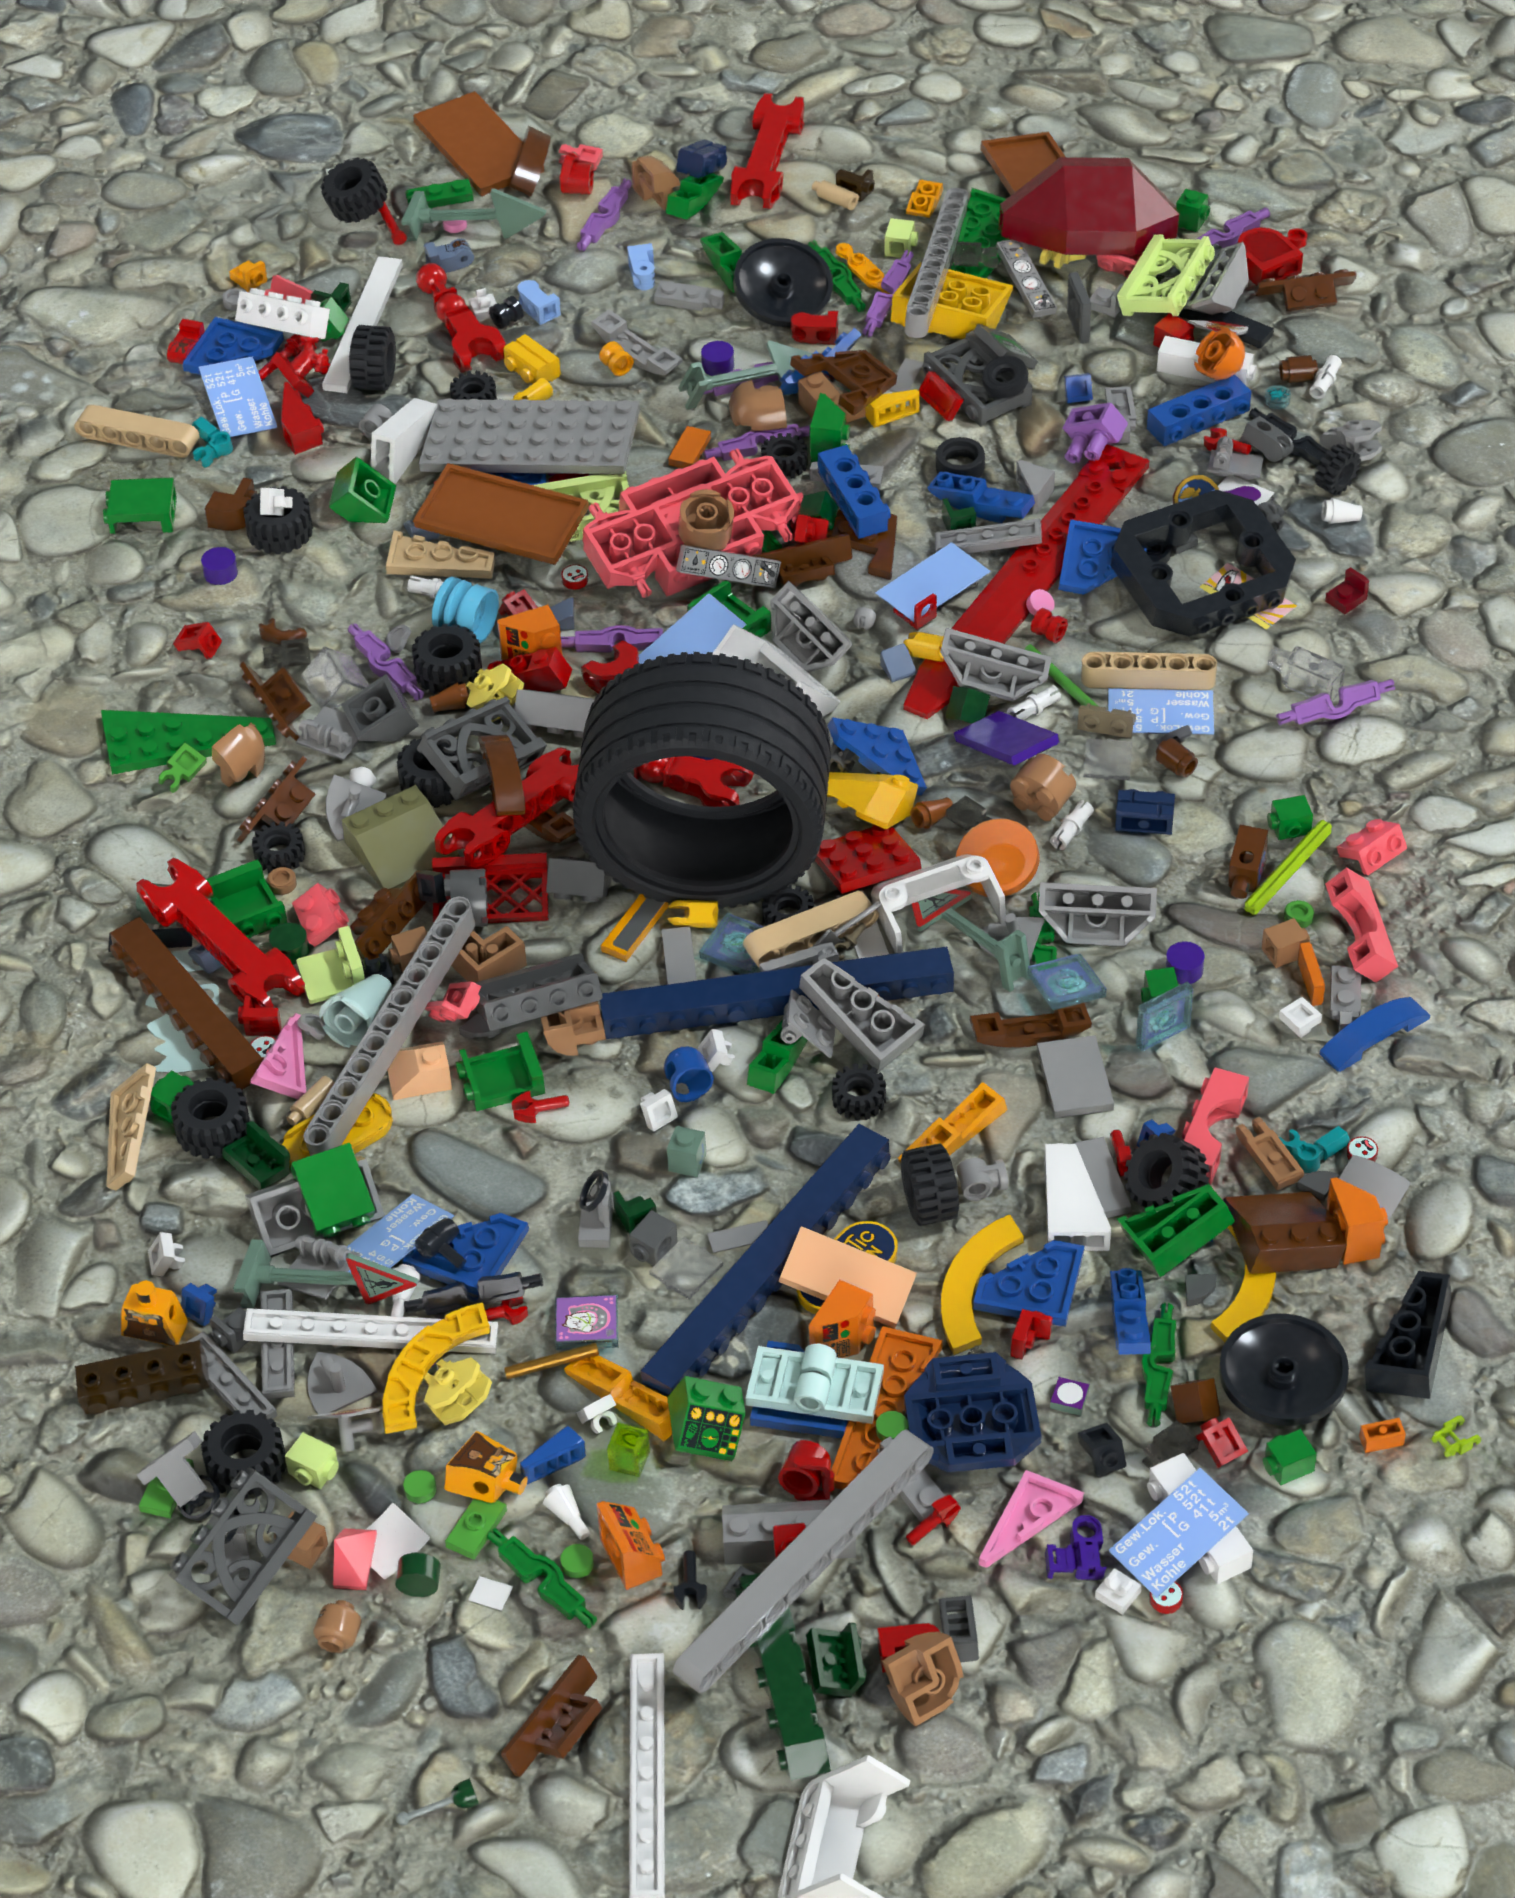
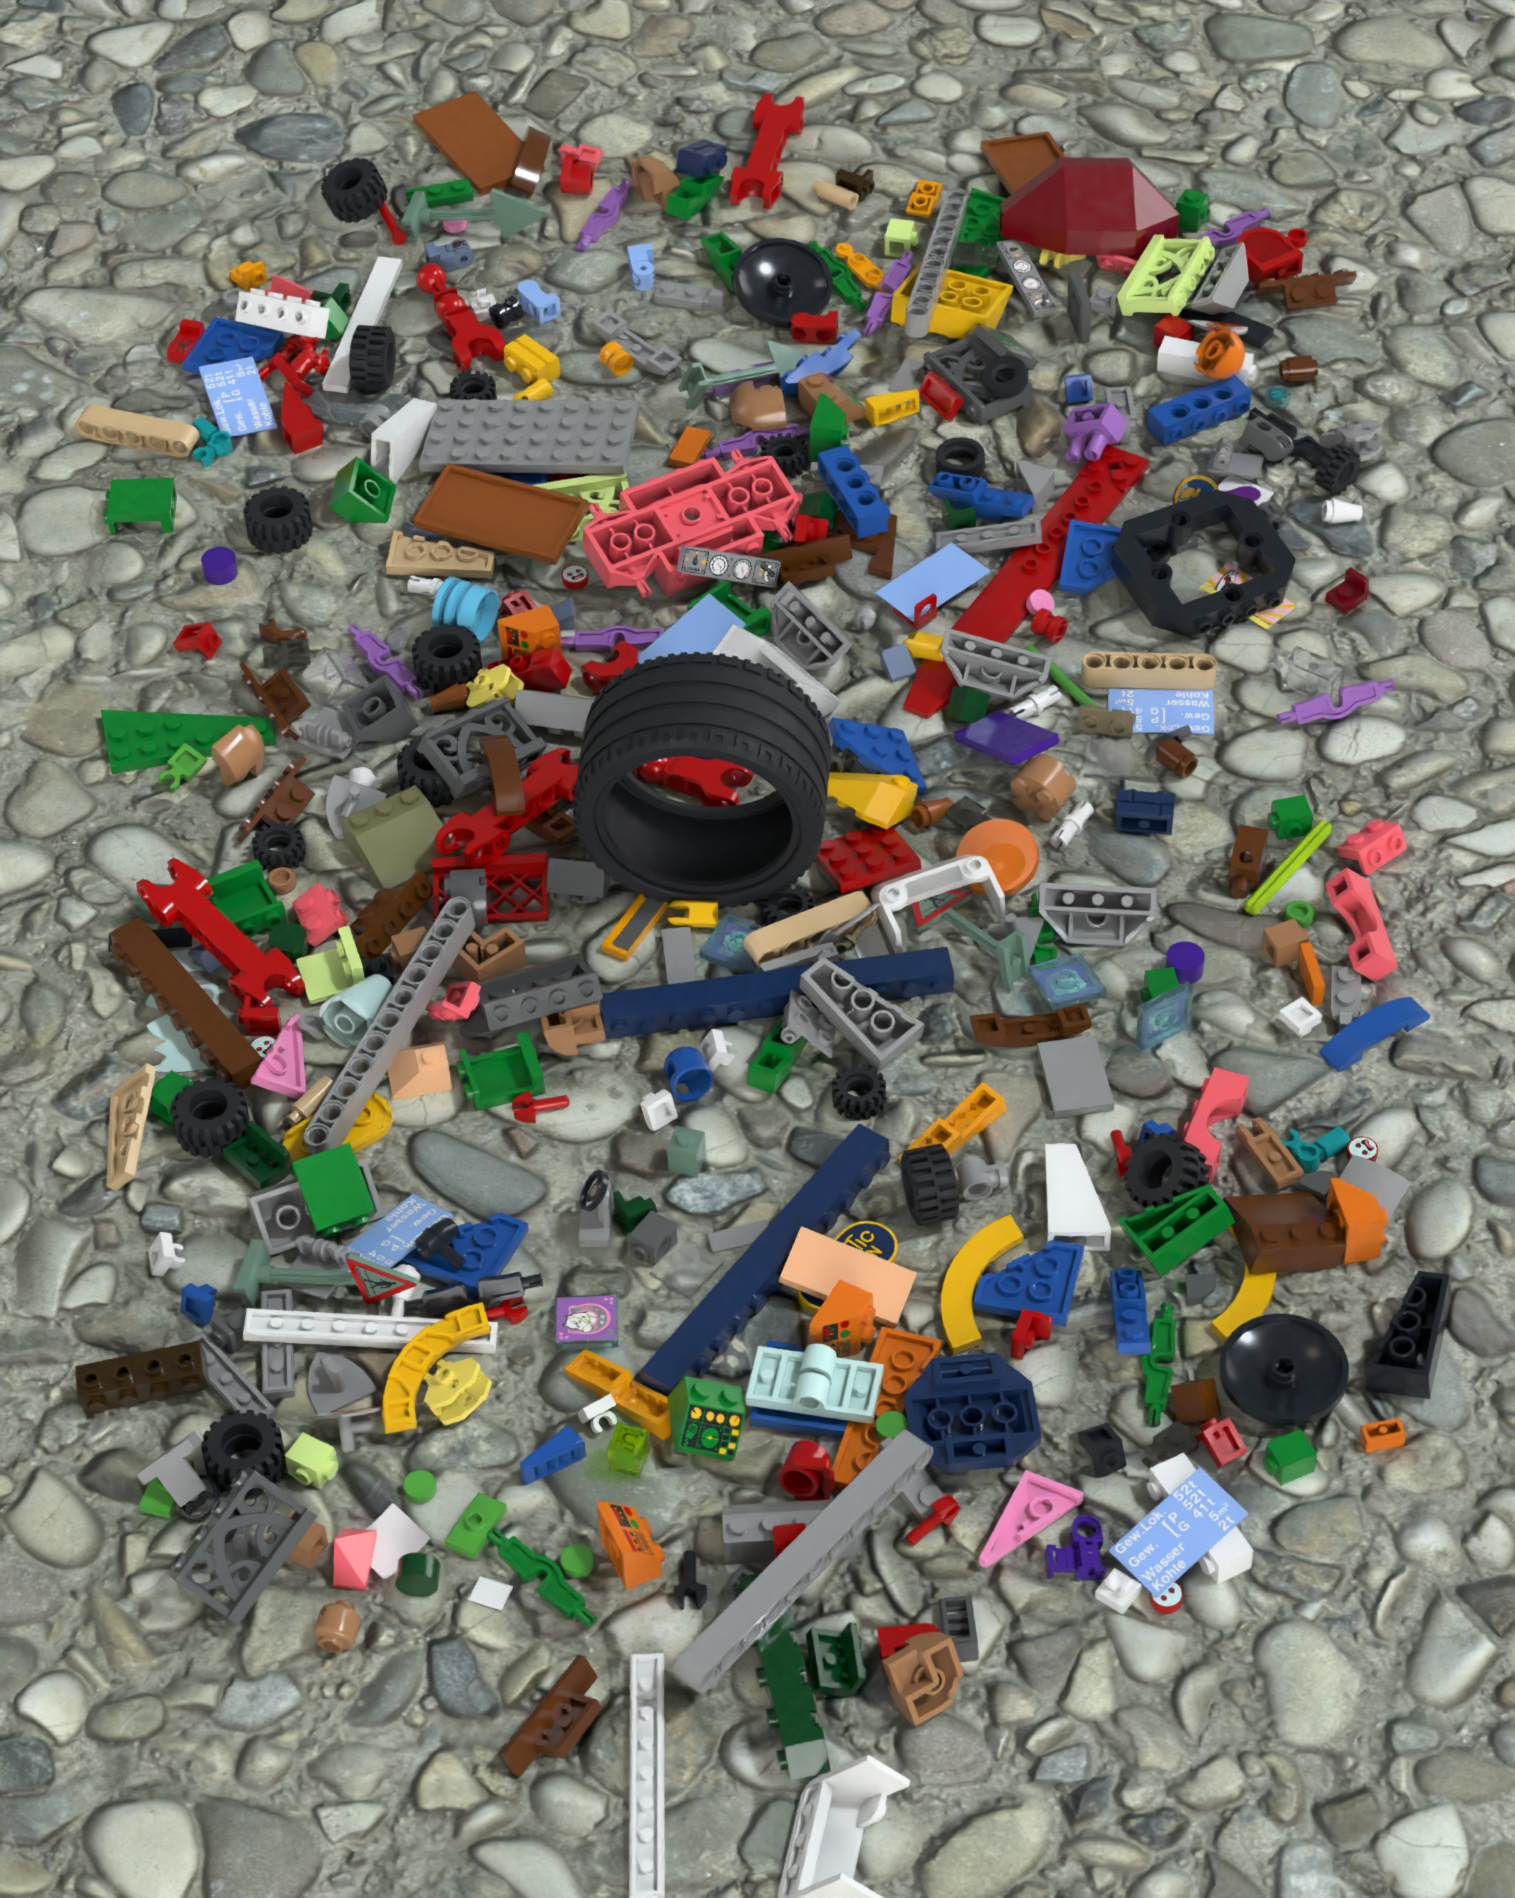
(152, 1315): light orange torso -> none
(227, 510): reddish brown brick -> none
(273, 502): white tile -> none
(431, 886): black tile -> none
(461, 1795): hinge -> none
(484, 1470): light orange torso -> none
(551, 1361): pearl gold bar -> none
(562, 1503): white cone -> none
(706, 520): medium nougat brick -> none
(717, 358): dark purple piece -> none
(854, 369): reddish brown wing -> none
(1069, 1396): tile -> none
(1104, 1176): light grey tile -> none
(1216, 433): red bar -> none
(1325, 377): white pin -> none
(1461, 1446): lime piece -> none

